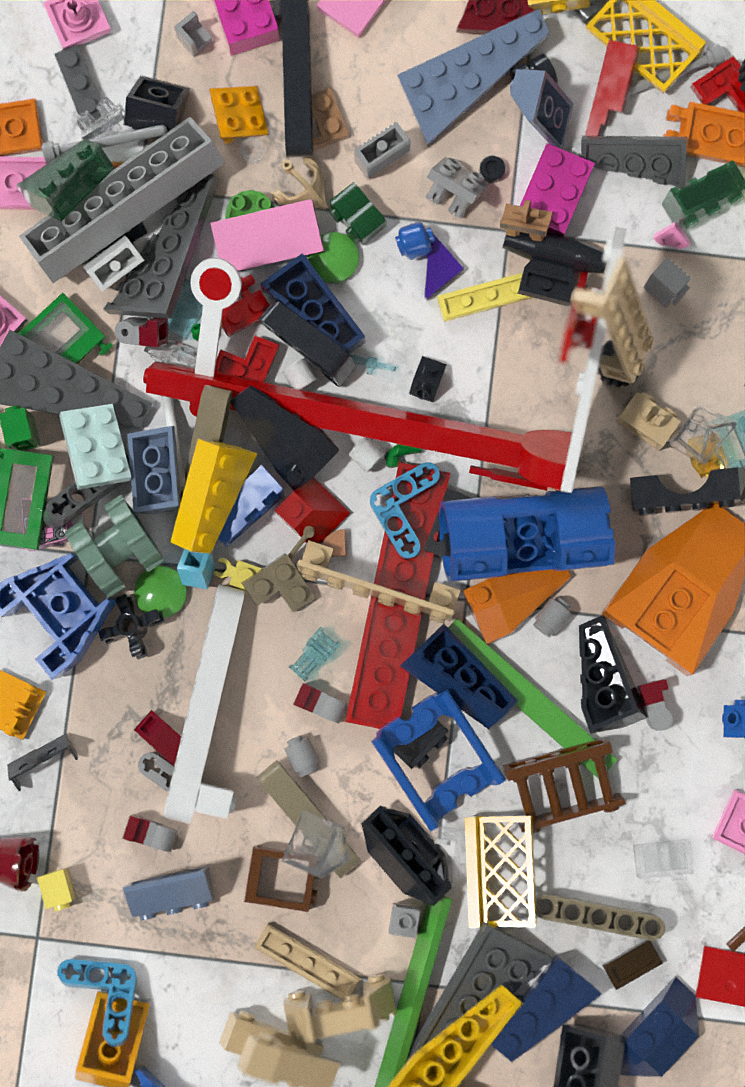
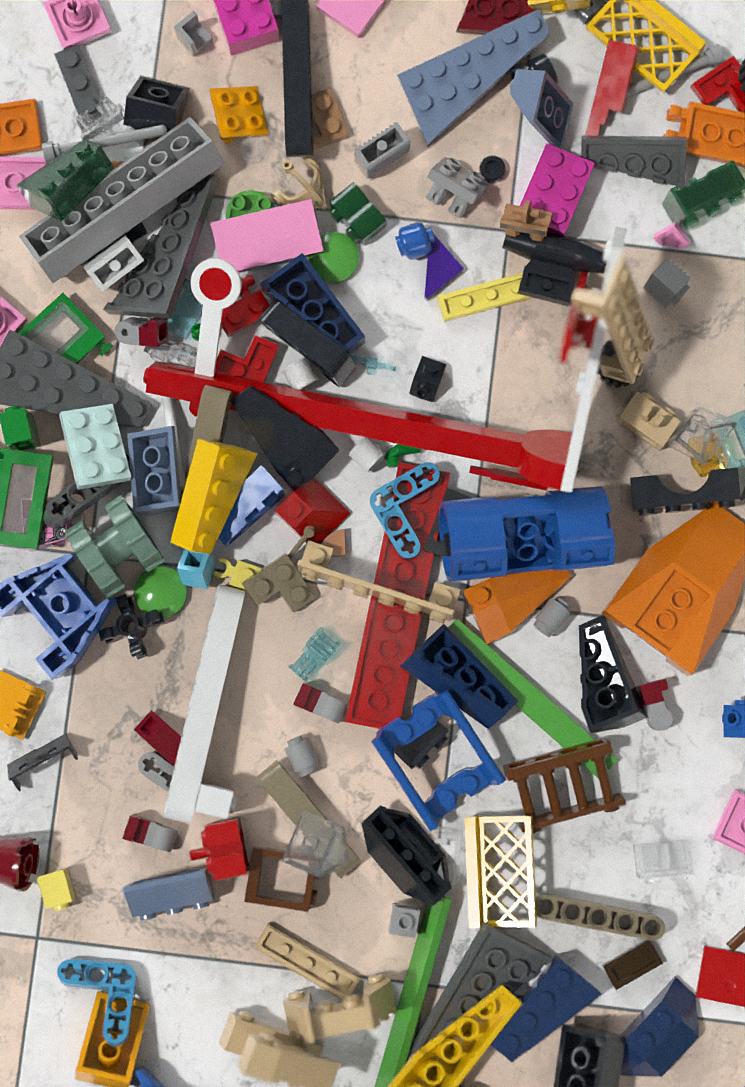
(224, 848): none -> red brick

